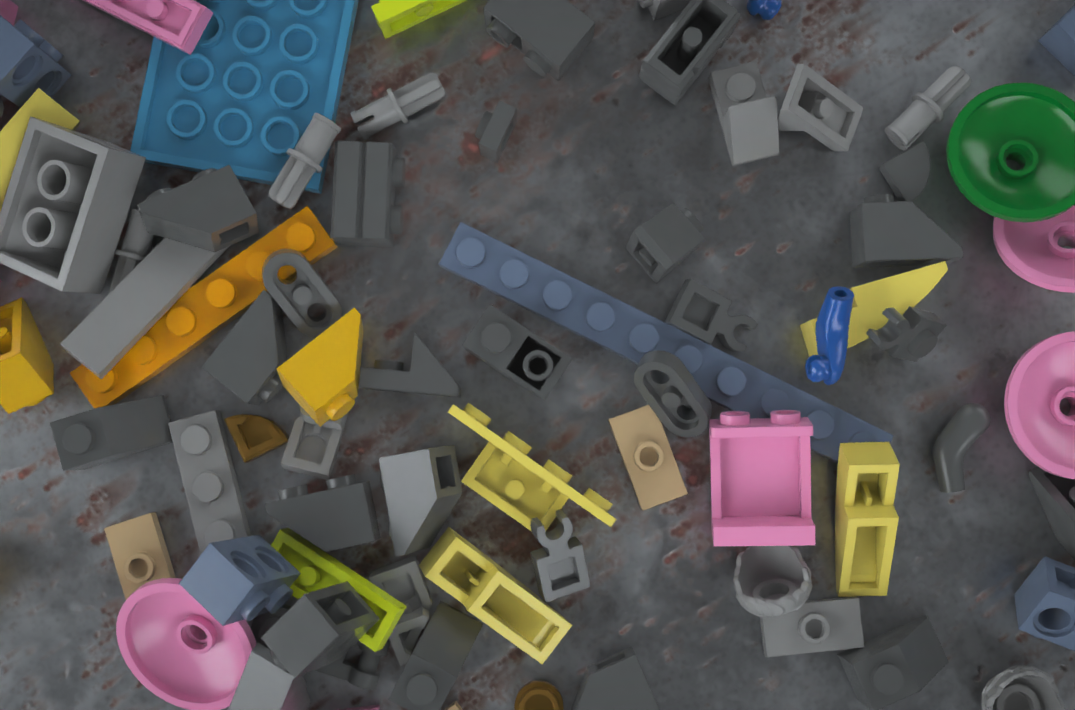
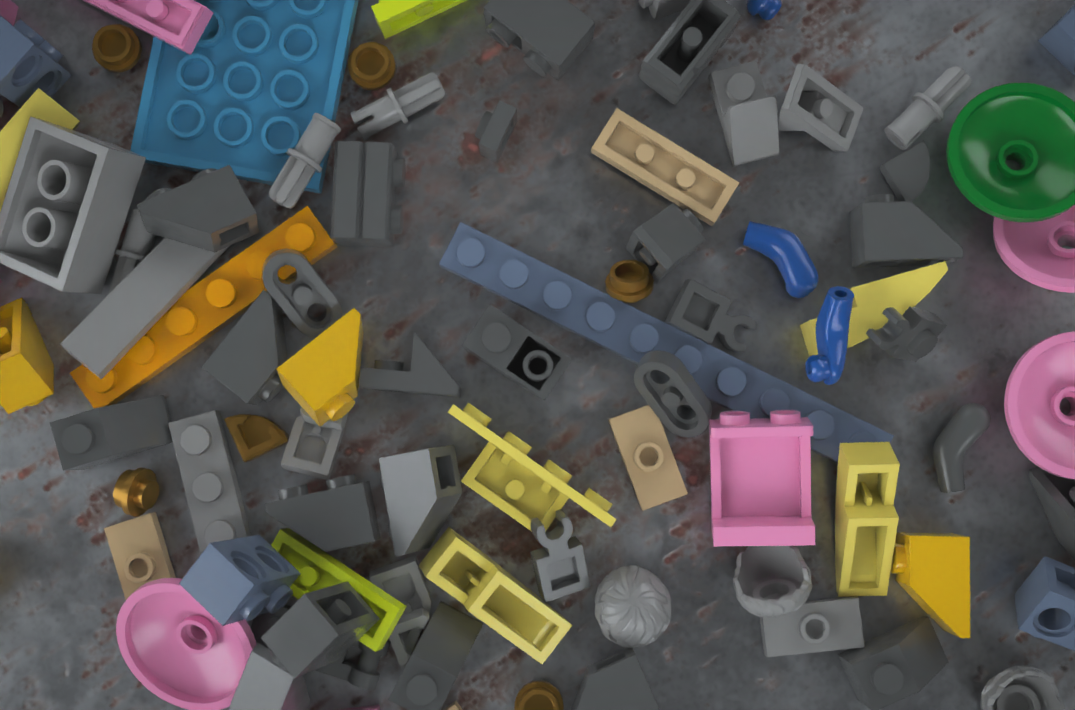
(116, 48): none -> pearl gold plate
(136, 491): none -> pearl gold plate
(371, 66): none -> pearl gold plate
(629, 281): none -> pearl gold plate
(632, 606): none -> light grey hair
(664, 167): none -> tan plate
(787, 253): none -> blue arm
(936, 576): none -> yellow slope

